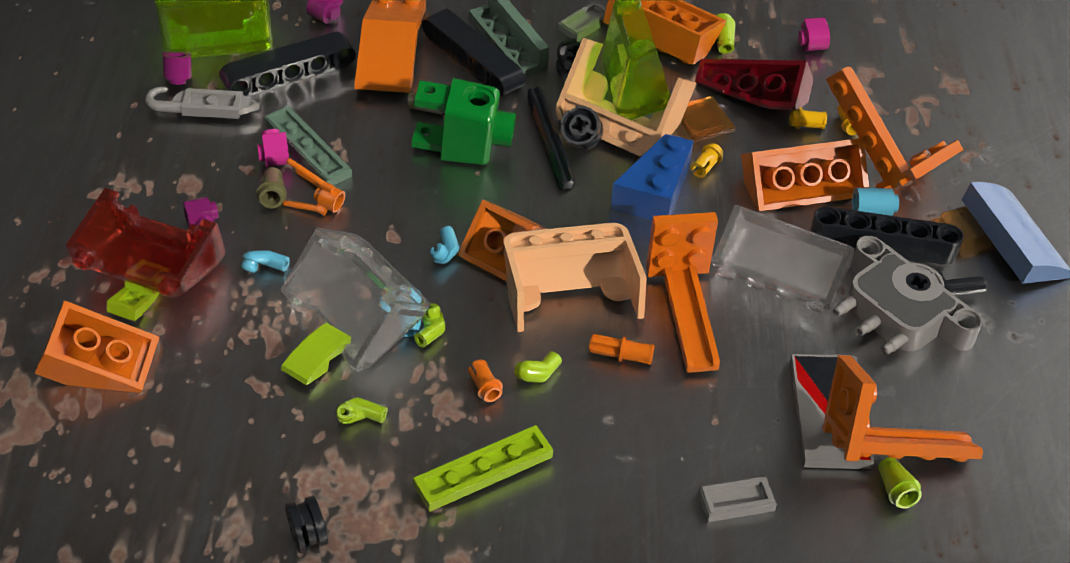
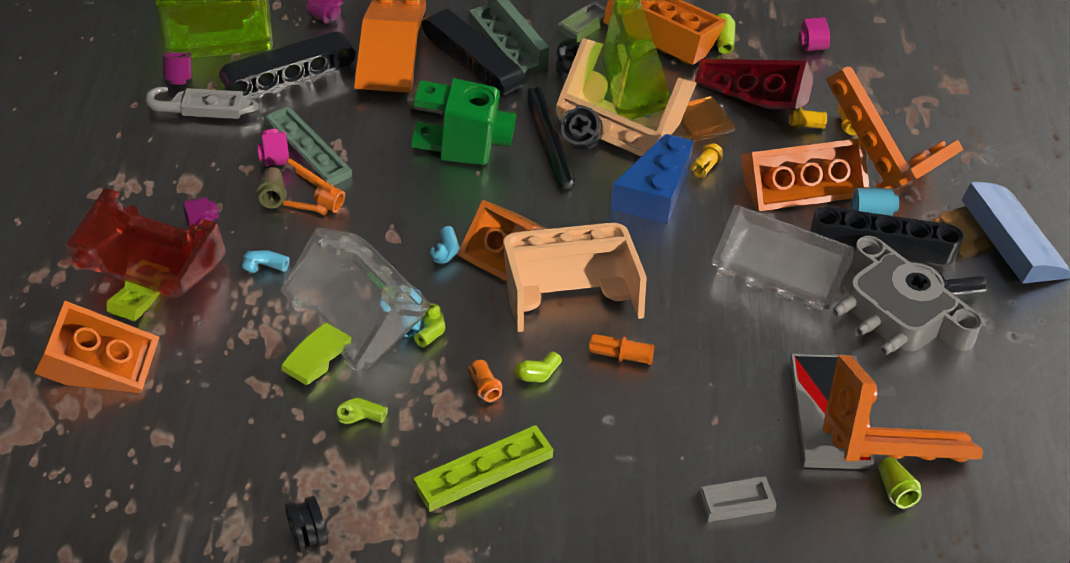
(679, 251): orange bracket -> none

